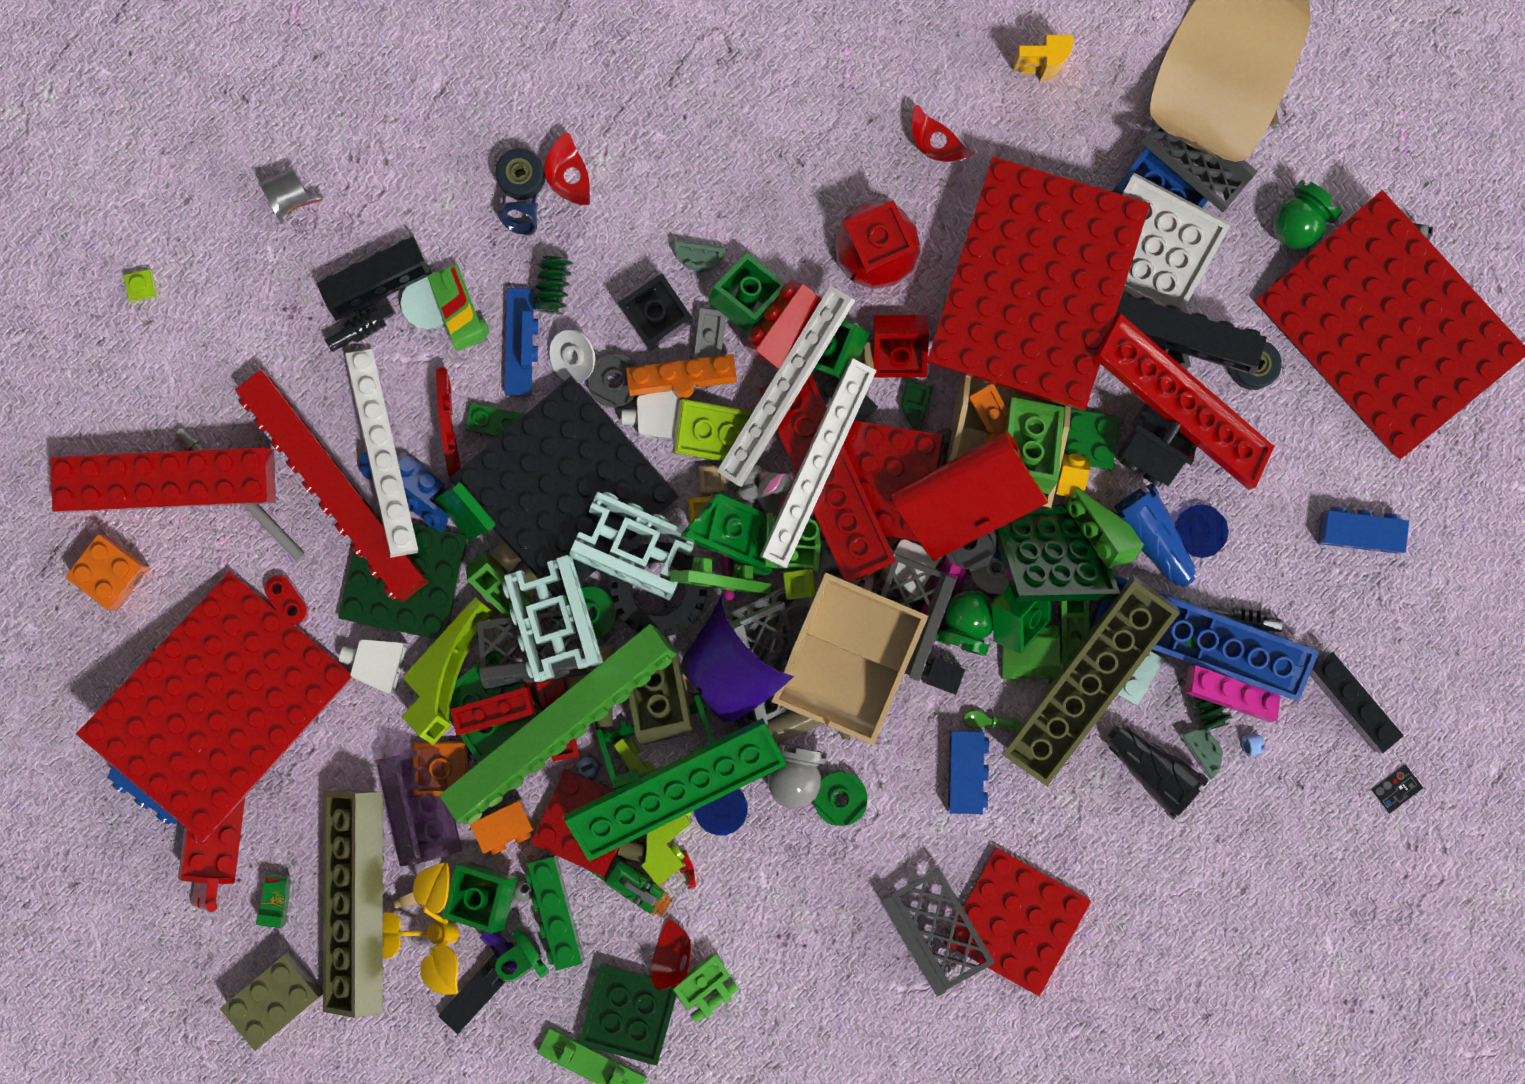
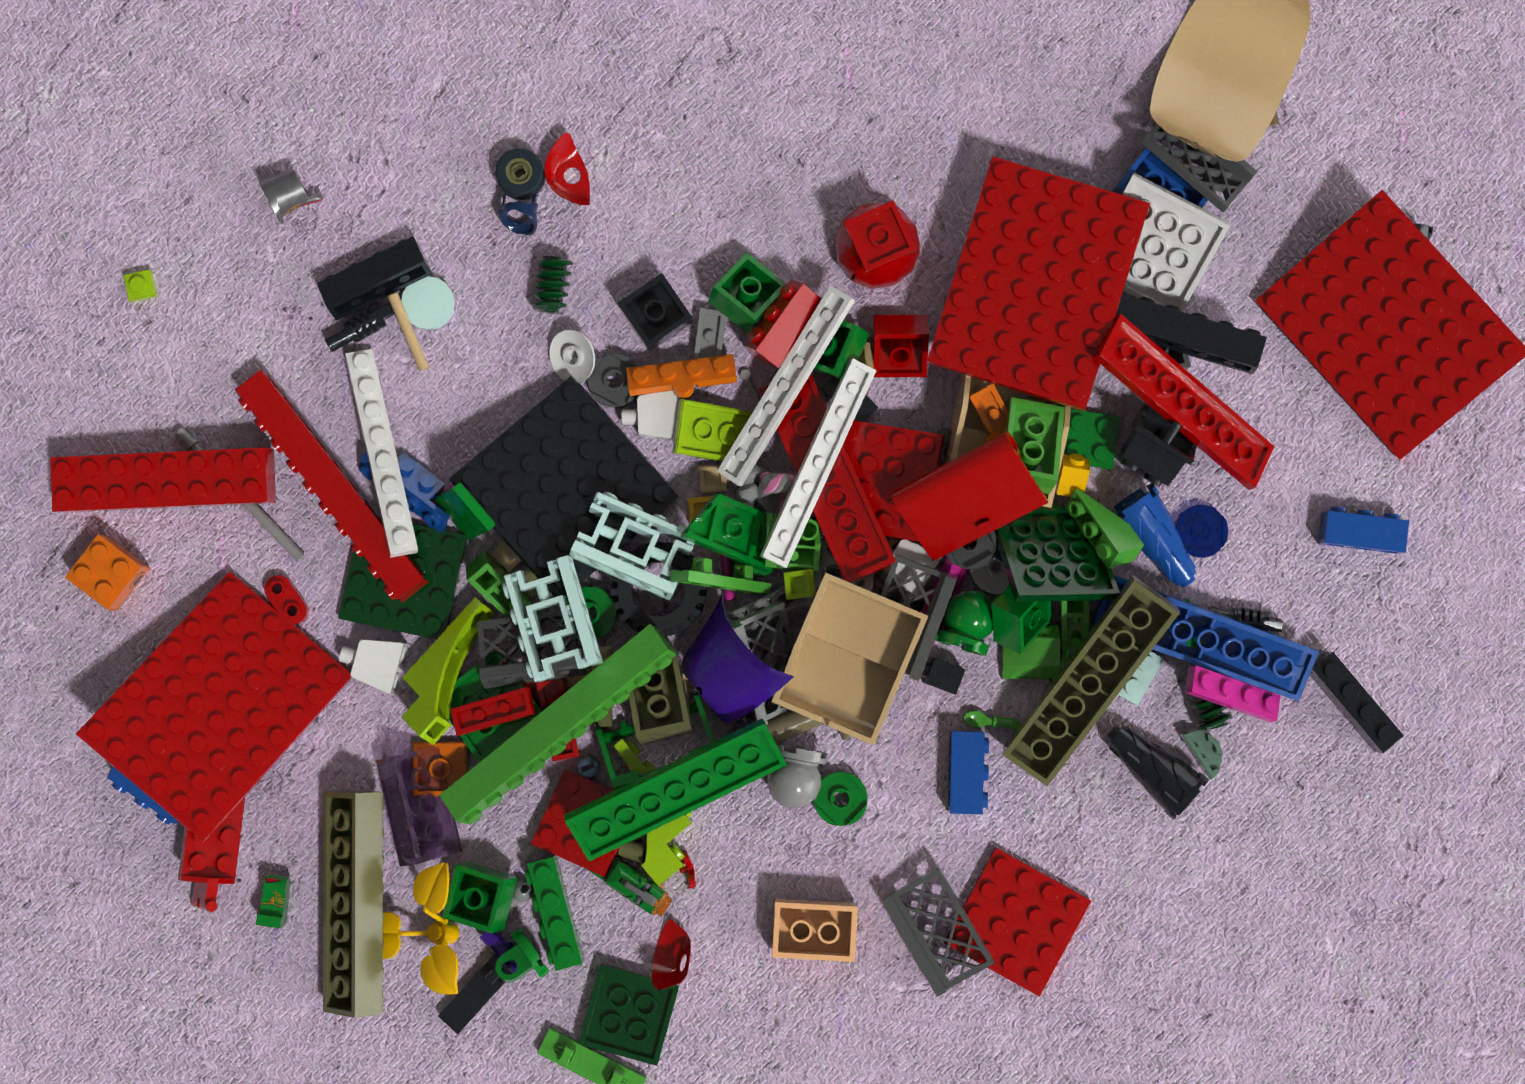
(272, 1000): olive brick -> none
(404, 901): tan piece -> none
(408, 331): none -> tan bar
(444, 401): red tile -> none
(457, 308): bright green door -> none
(490, 420): green hinge -> none
(502, 827): orange brick -> none
(519, 342): blue bracket -> none
(698, 256): sand green plate -> none
(700, 982): bright green plate -> none
(723, 814): clear blue tile -> none
(745, 375): none -> light grey hinge
(814, 930): none -> light nougat brick
(915, 403): dark green tile -> none
(924, 127): red piece -> none
(1046, 58): yellow brick -> none
(1252, 744): light blue hinge -> none
(1266, 373): black wheel -> none
(1303, 218): green tile -> none
(1397, 788): black sticker -> none

